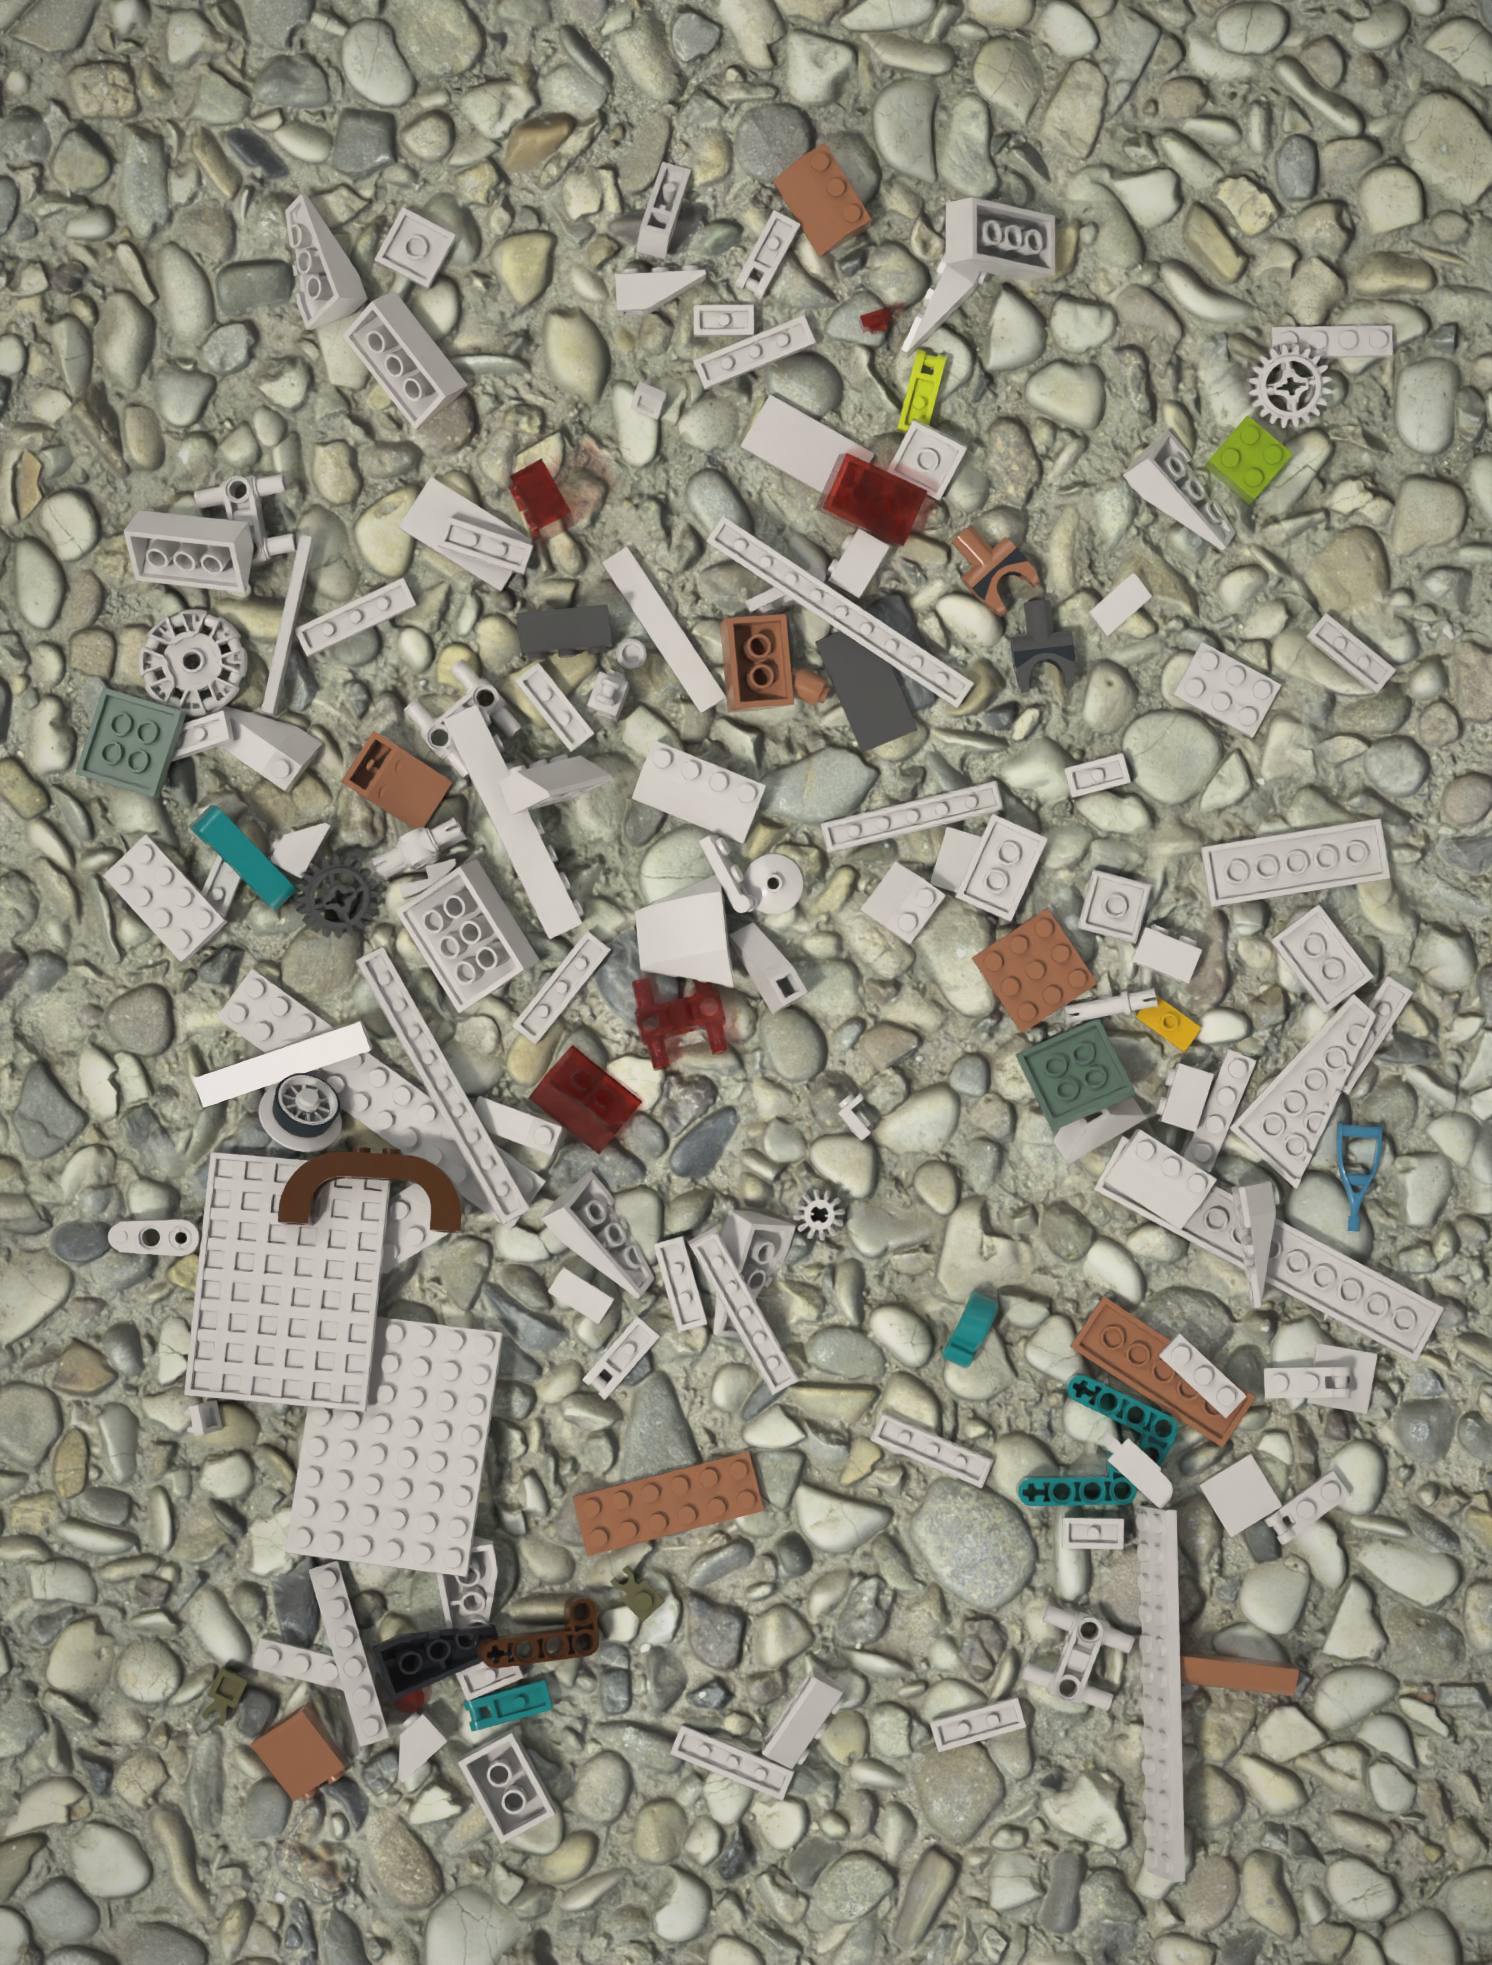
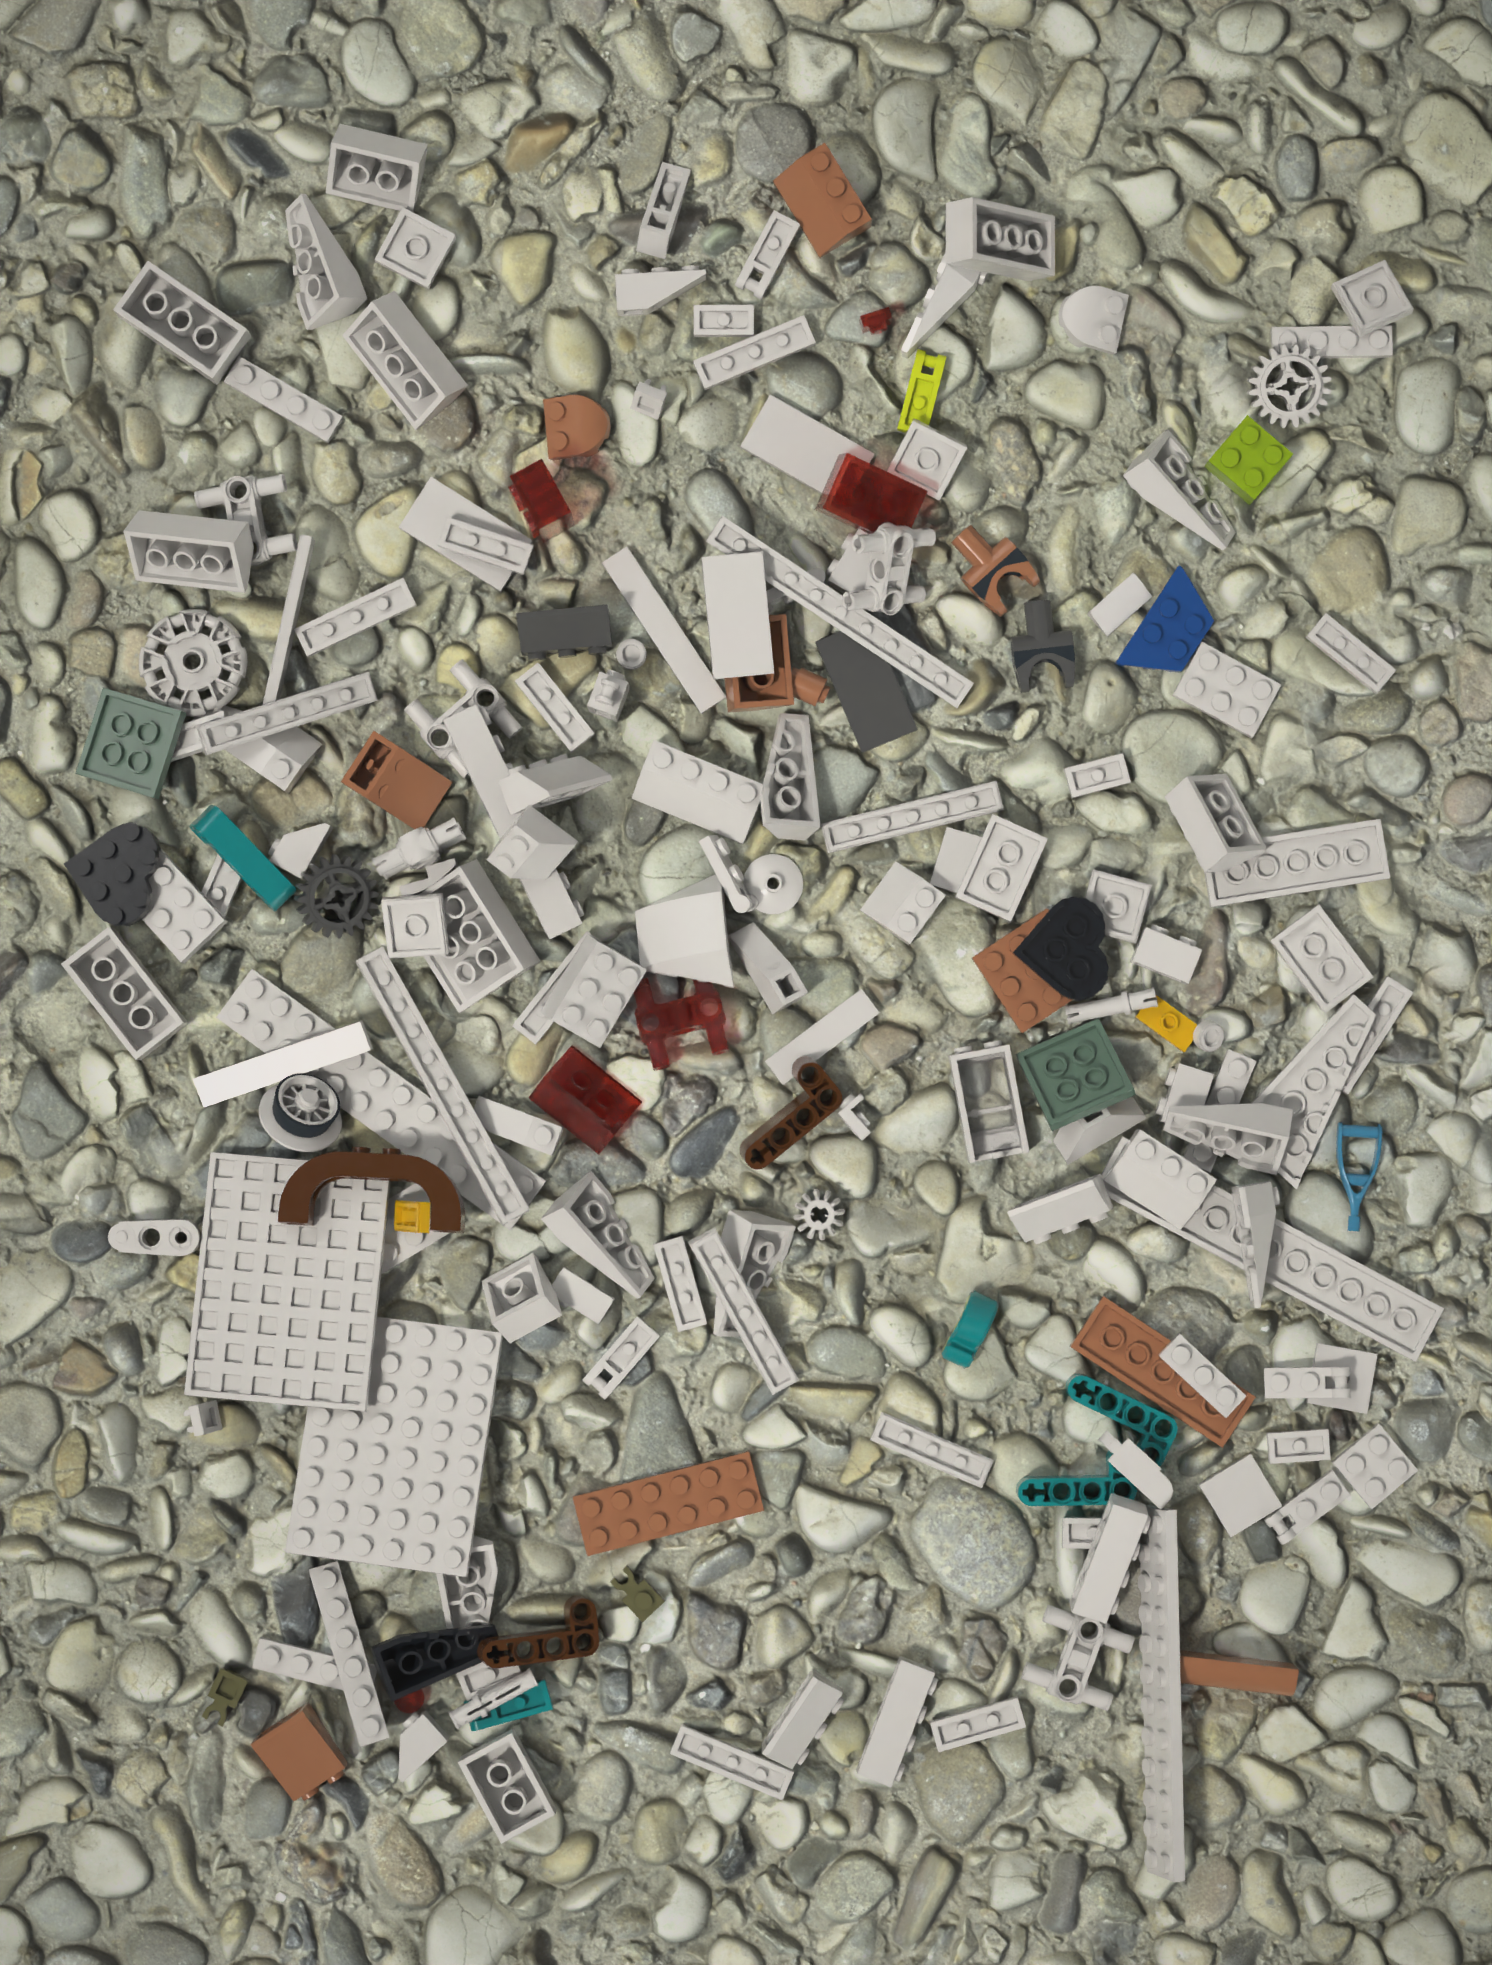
(116, 873): none -> black plate
(124, 993): none -> white brick
(182, 322): none -> white brick
(283, 399): none -> white plate
(286, 713): none -> white tile
(375, 168): none -> white slope
(412, 1216): none -> yellow plate
(415, 925): none -> white tile
(493, 1698): none -> white pin
(520, 1298): none -> white slope
(531, 847): none -> white slope
(574, 426): none -> nougat slope
(593, 991): none -> white brick
(737, 615): none -> white tile
(787, 1116): none -> reddish brown beam
(789, 783): none -> white wedge
(823, 1034): none -> white tile
(888, 568): none -> white piece
(895, 1722): none -> white brick
(988, 1102): none -> clear door
(1061, 1210): none -> white slope
(1066, 949): none -> black plate
(1094, 318): none -> white slope
(1109, 1558): none -> white brick
(1170, 628): none -> blue wing
(1208, 1036): none -> white tile
(1214, 822): none -> white slope
(1247, 1132): none -> white wedge
(1298, 1446): none -> white plate
(1372, 298): none -> white tile
(1374, 1466): none -> white plate

